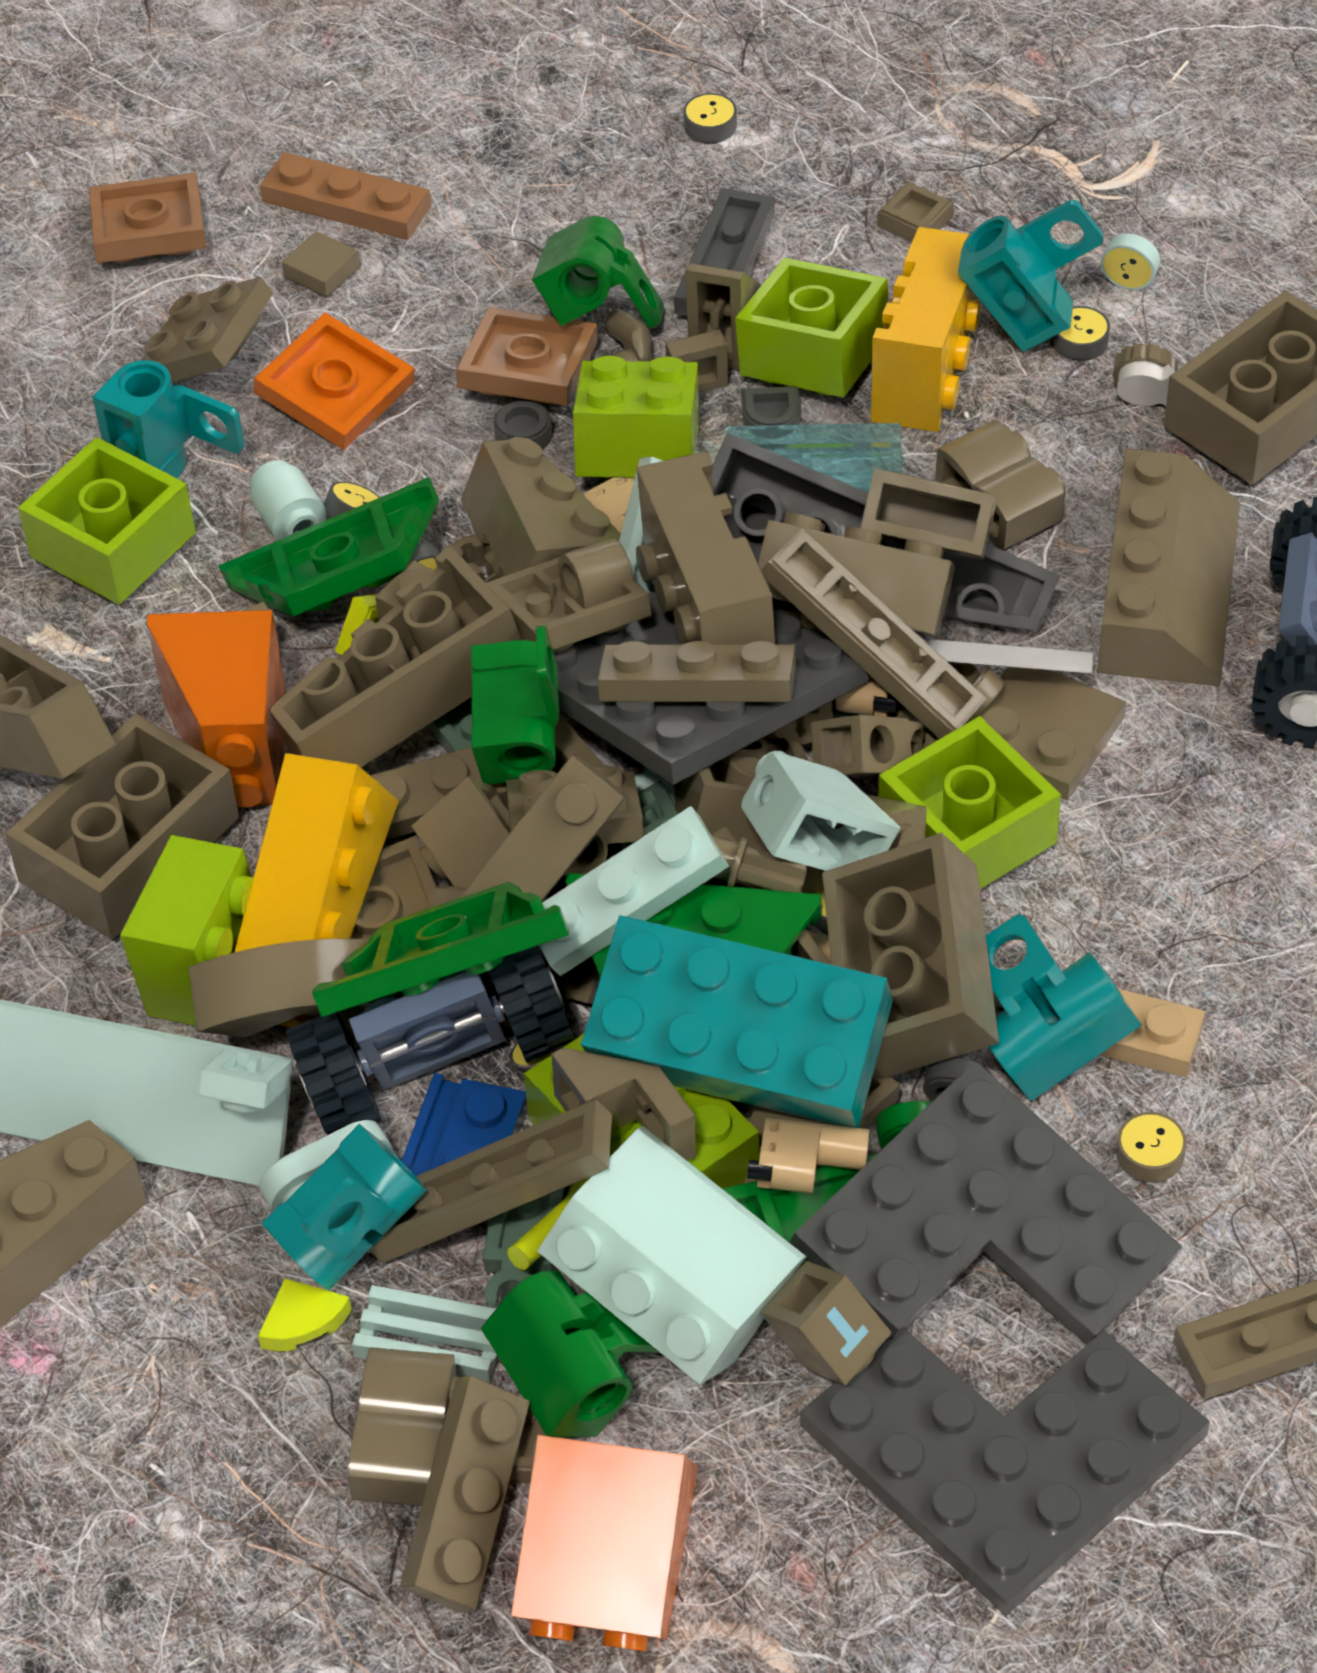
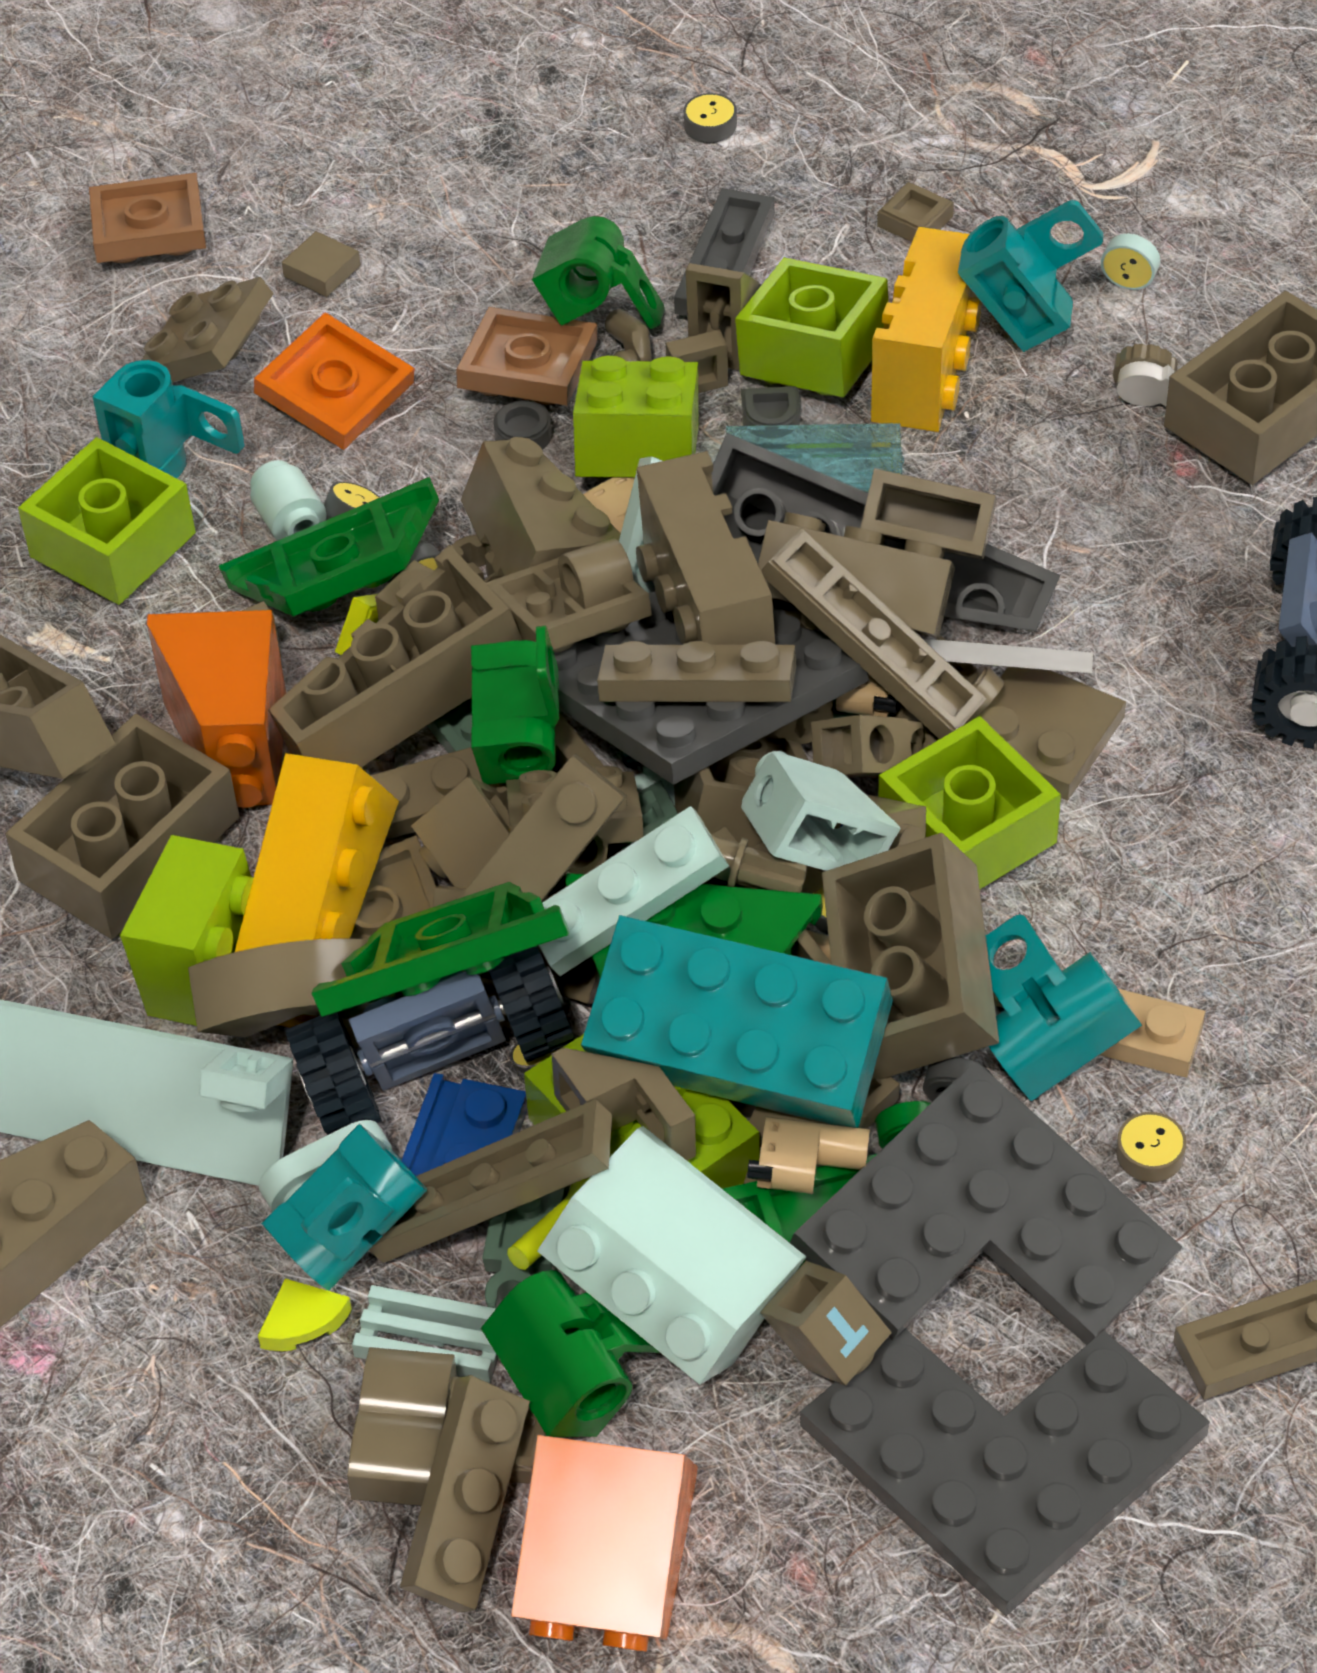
(345, 195): medium nougat plate -> none
(1001, 464): dark tan brick -> none
(1086, 336): tile -> none
(1168, 572): dark tan slope -> none

